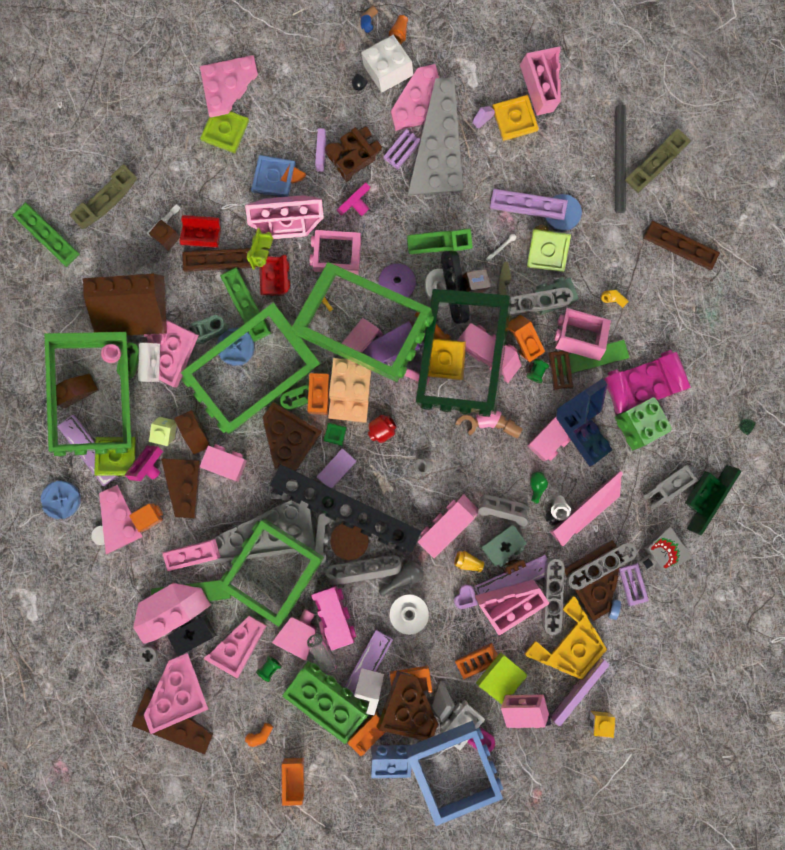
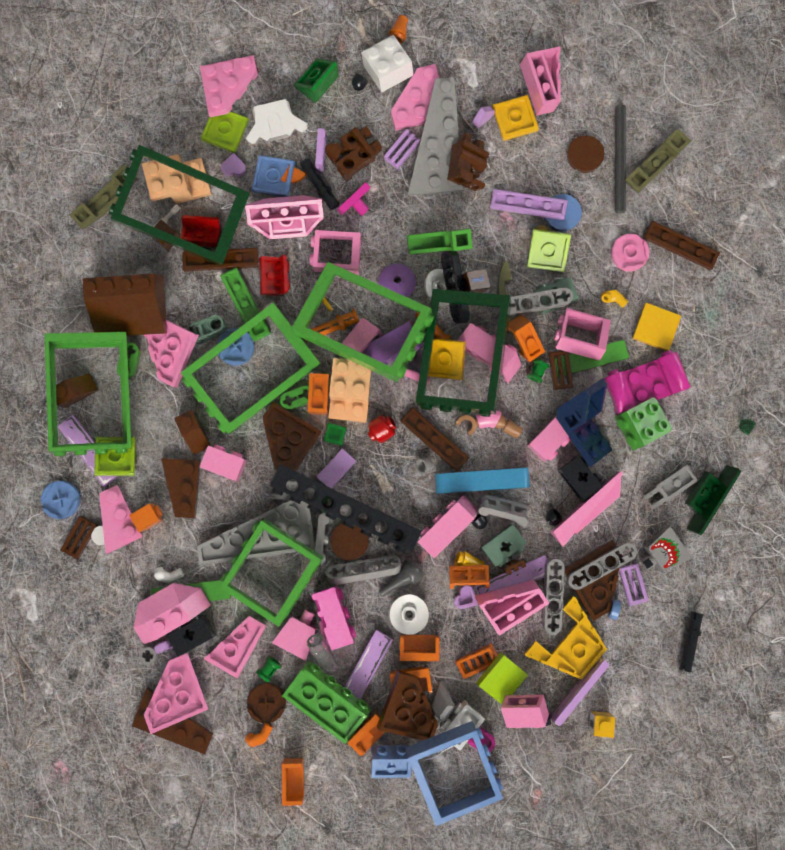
(46, 234): bright green tile -> none
(70, 552): none -> reddish brown tile
(110, 353): bright pink plate -> none
(145, 464): dark pink tile -> none
(149, 362): white panel -> none
(162, 647): none -> lavender tile
(163, 431): yellowish green brick -> none
(166, 577): none -> white arm
(168, 182): none -> light nougat bracket
(191, 555): bright pink tile -> none
(229, 229): none -> dark green window
(233, 166): none -> lavender tile
(256, 254): lime hinge -> none
(266, 703): none -> reddish brown tile
(274, 122): none -> white slope
(317, 79): none -> green slope
(323, 190): none -> black pin
(341, 323): none -> orange pin
(365, 20): blue arm -> none
(369, 688): white panel -> none
(419, 647): none -> orange panel
(434, 439): none -> reddish brown tile
(467, 162): none -> reddish brown hips
(469, 575): none -> orange hinge
(479, 522): none -> black hinge
(482, 480): none -> dark azure beam
(512, 237): white hinge -> none
(538, 484): green animal -> none
(560, 508): white cone -> none
(570, 473): none -> black brick
(585, 154): none -> reddish brown tile
(629, 252): none -> bright pink tile
(656, 327): none -> yellow tile
(691, 640): none -> black pin

